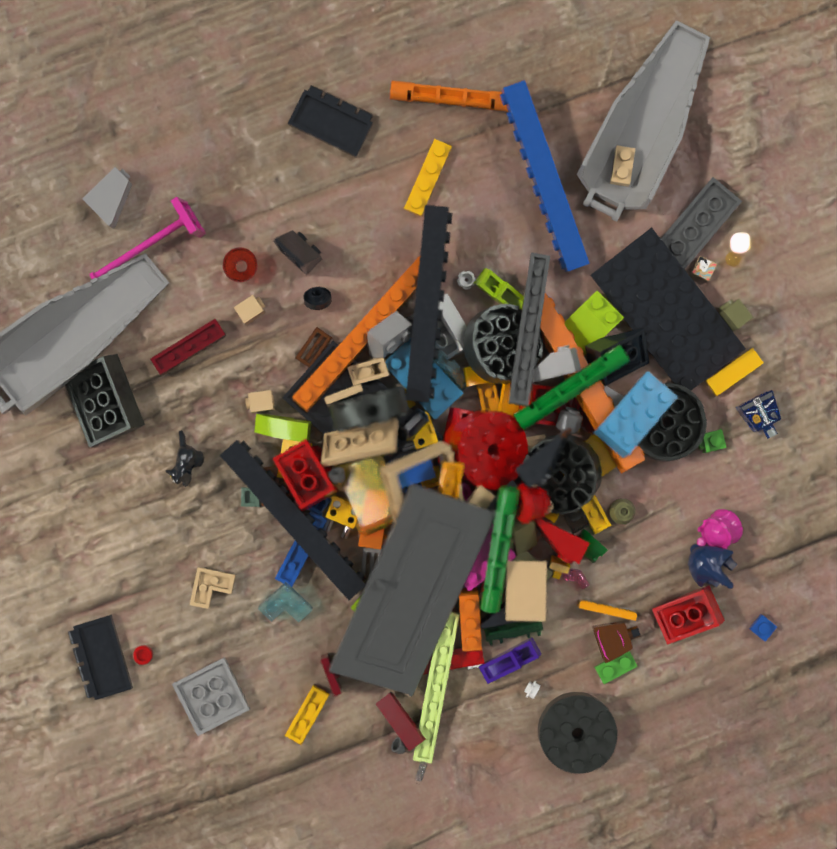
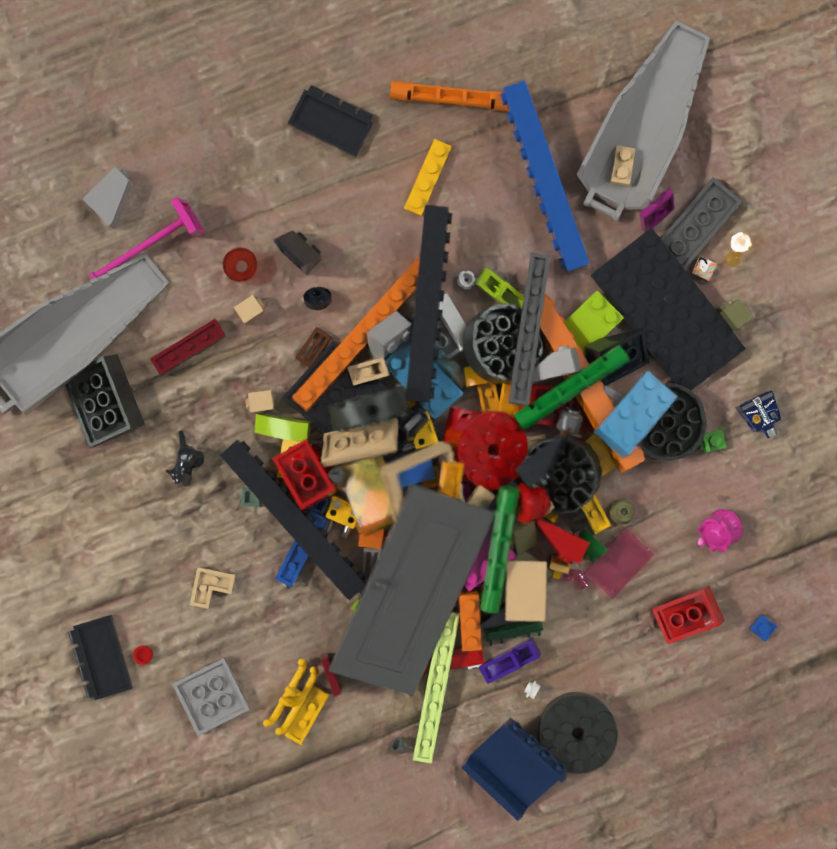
(285, 599): clear light blue plate -> none
(293, 697): none -> yellow piece
(344, 394): tan tile -> none
(400, 721): dark red tile -> none
(421, 771): clear piece -> none
(513, 768): none -> dark blue panel
(605, 609): light orange tile -> none
(614, 639): reddish brown torso -> none
(615, 668): bright green plate -> none
(619, 564): none -> clear pink piece
(657, 210): none -> magenta tile
(706, 565): dark blue piece -> none
(734, 371): yellow tile -> none

